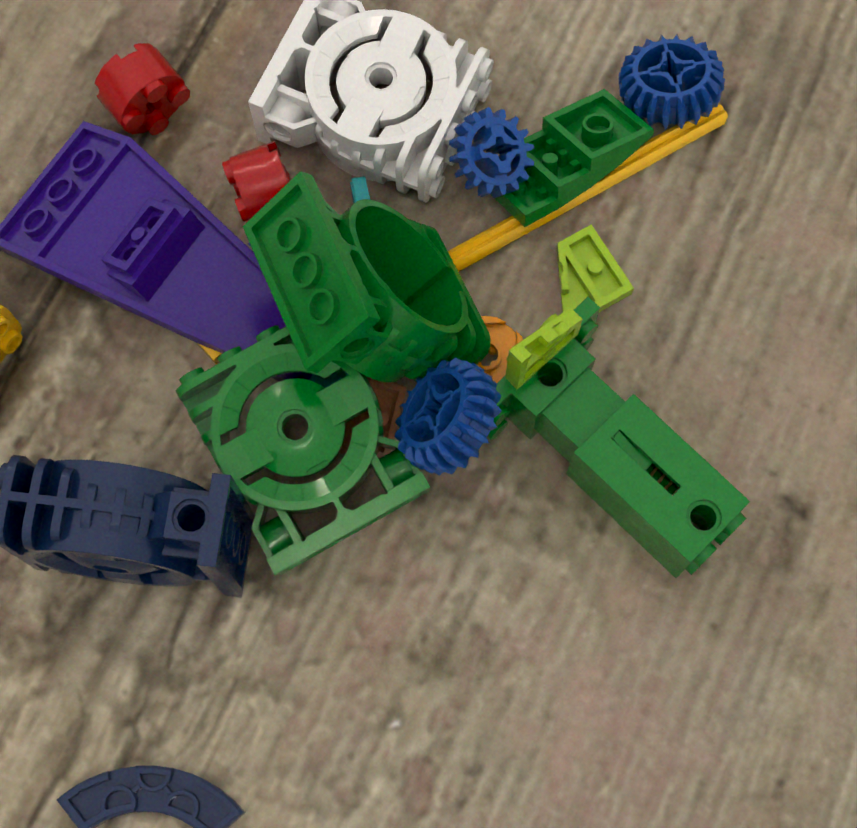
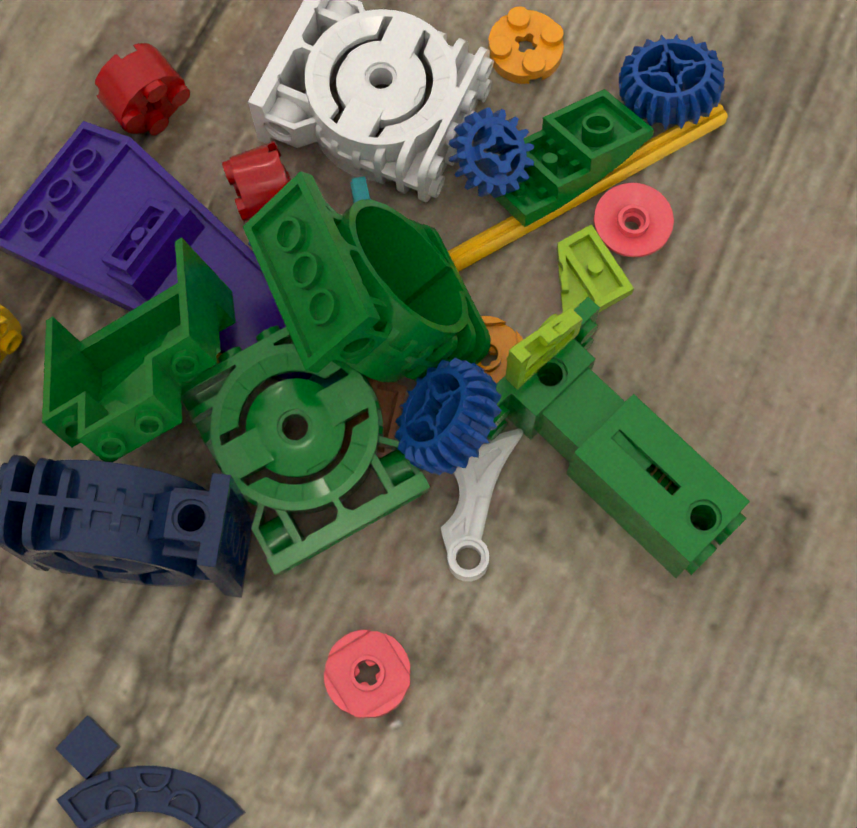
(88, 747): none -> dark blue tile
(130, 375): none -> green panel
(342, 669): none -> coral plate
(475, 493): none -> white piece
(525, 26): none -> light orange plate
(633, 204): none -> coral dish

